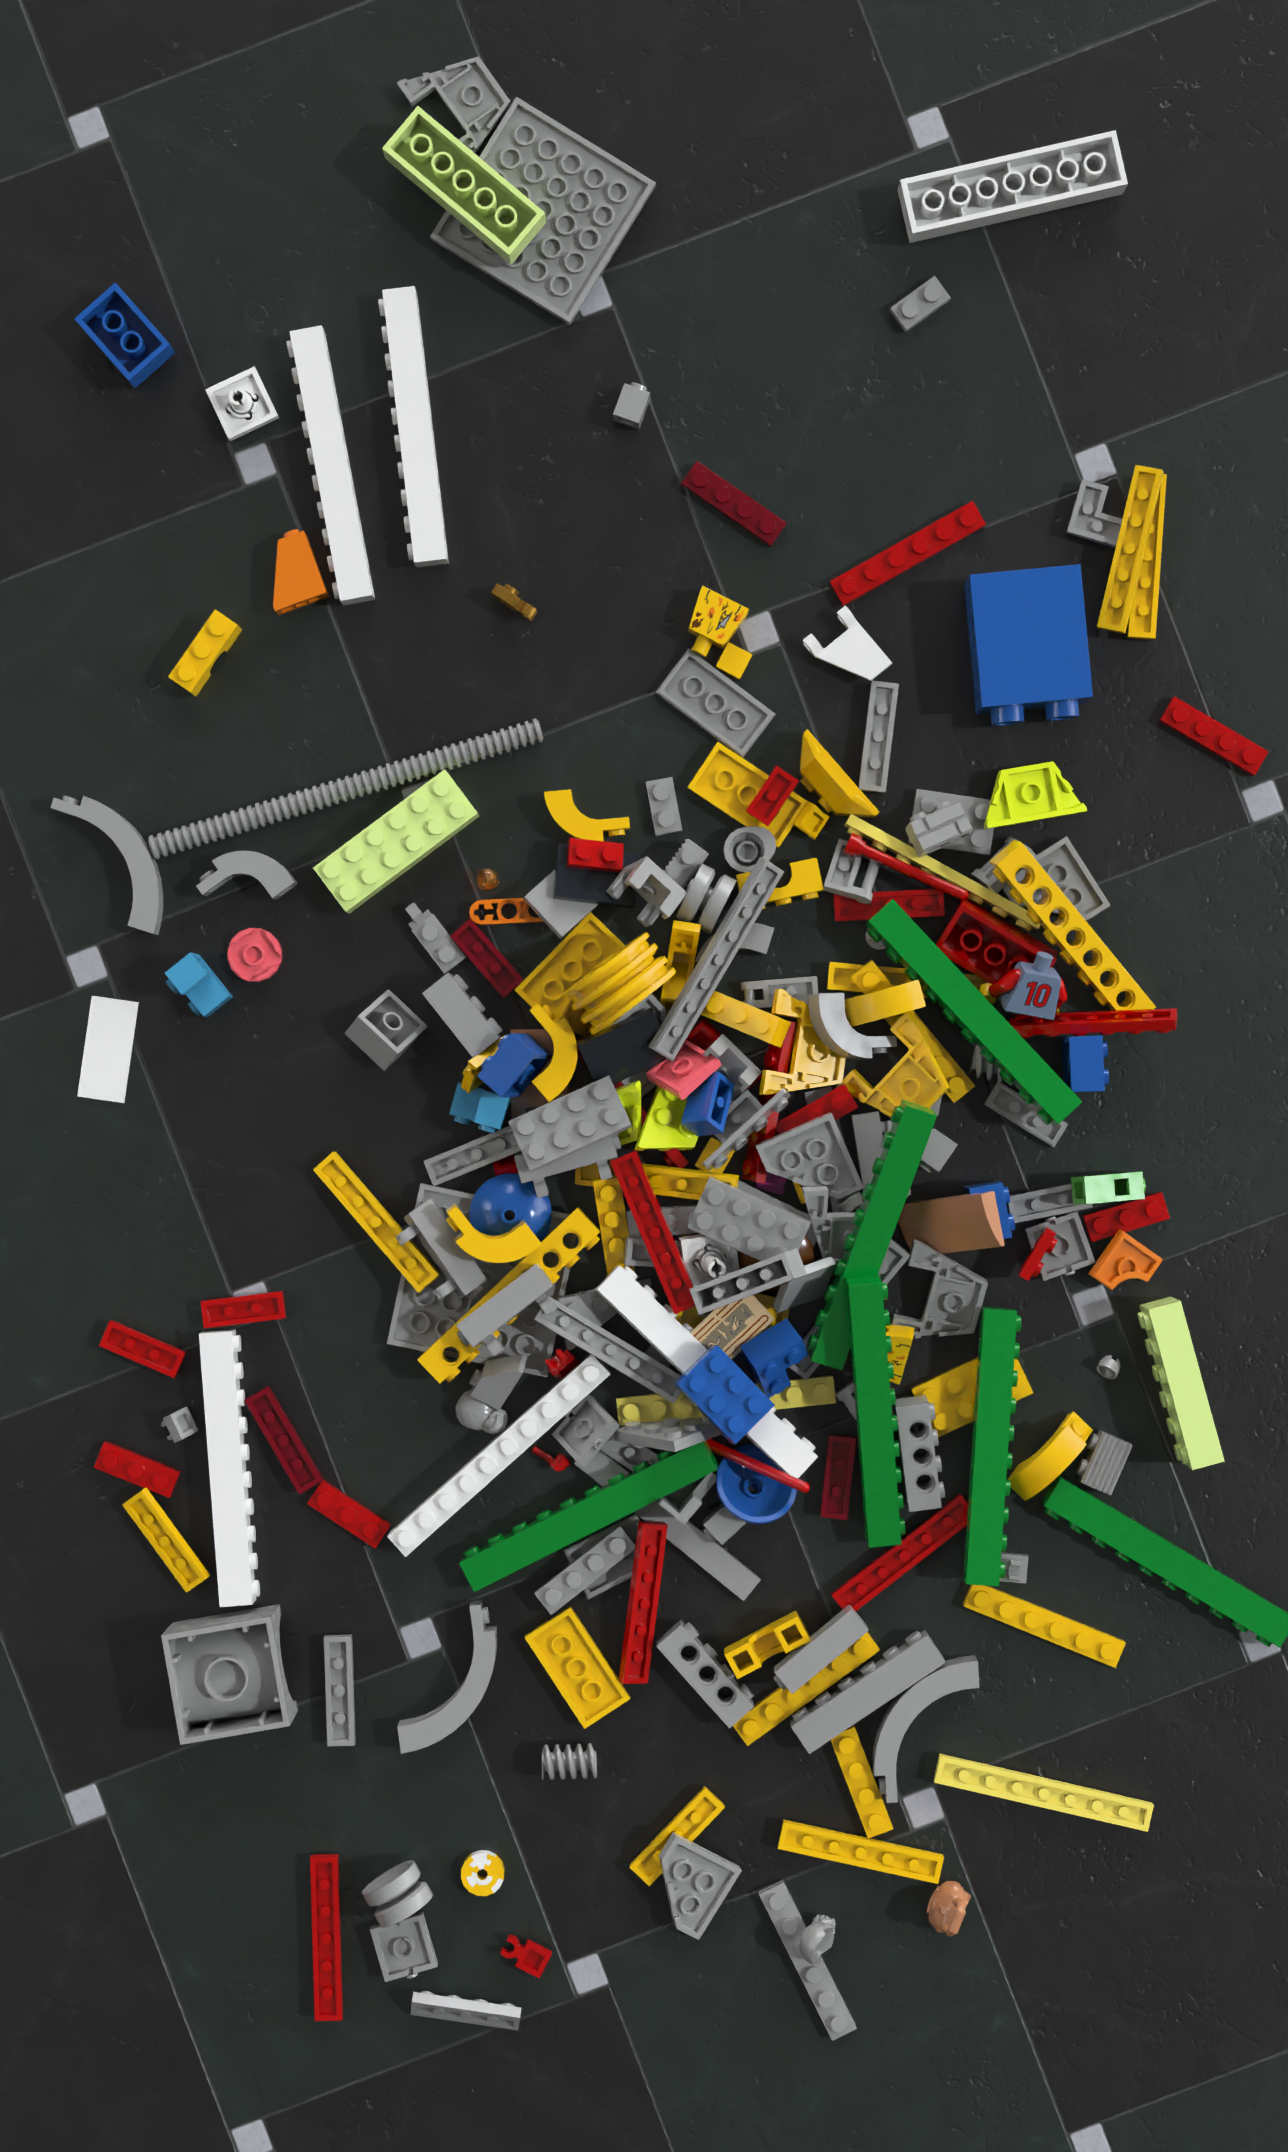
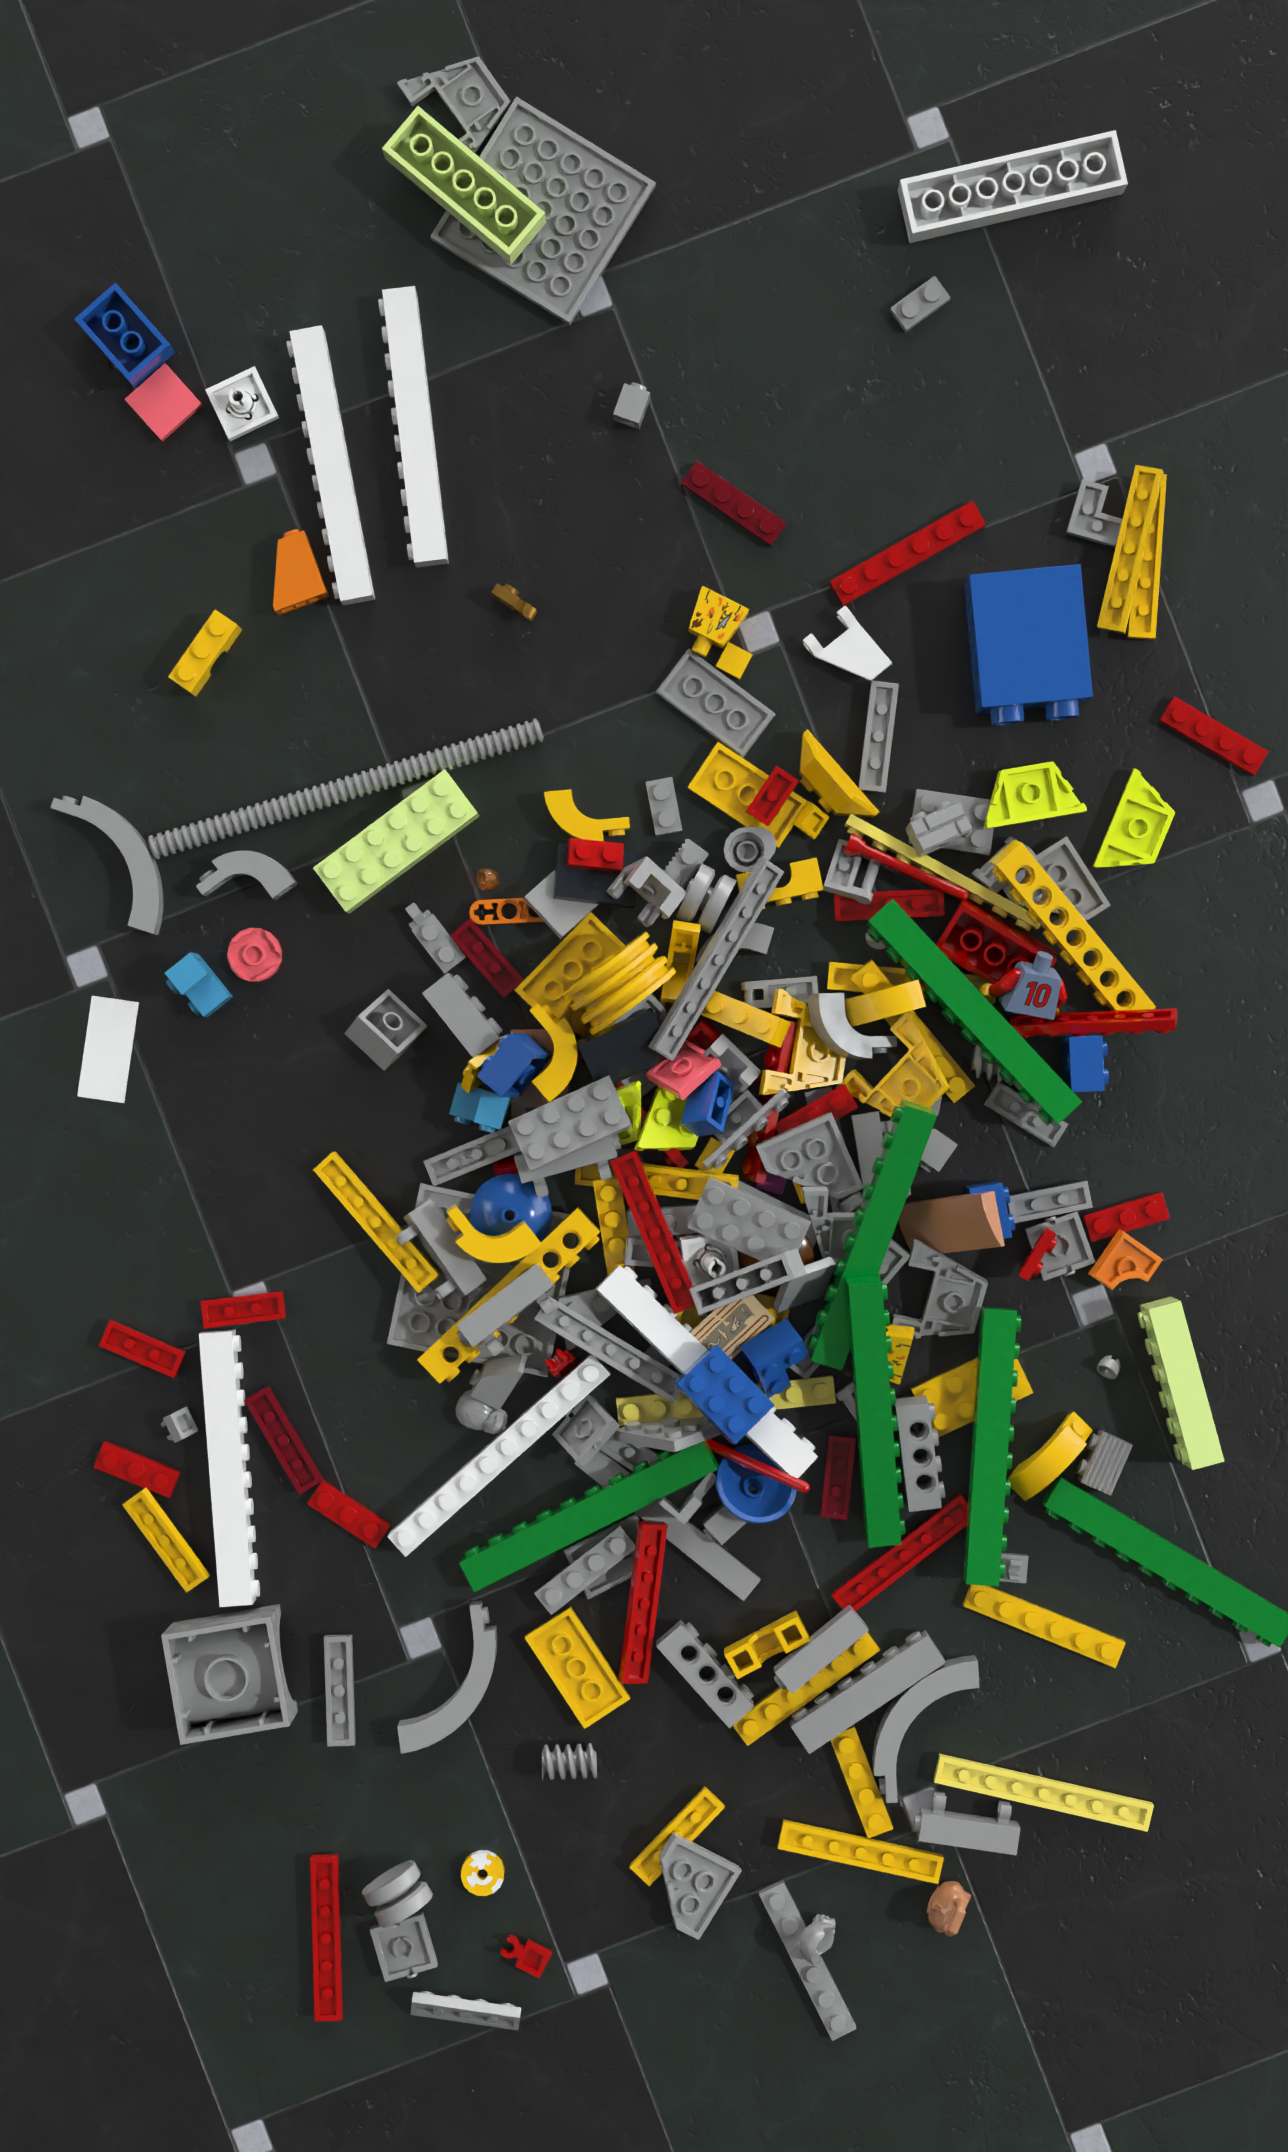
(163, 402): none -> coral tile
(558, 1463): red hand -> none
(967, 1830): none -> light grey brick
(1108, 1188): brick -> none
(1136, 826): none -> neon yellow wing

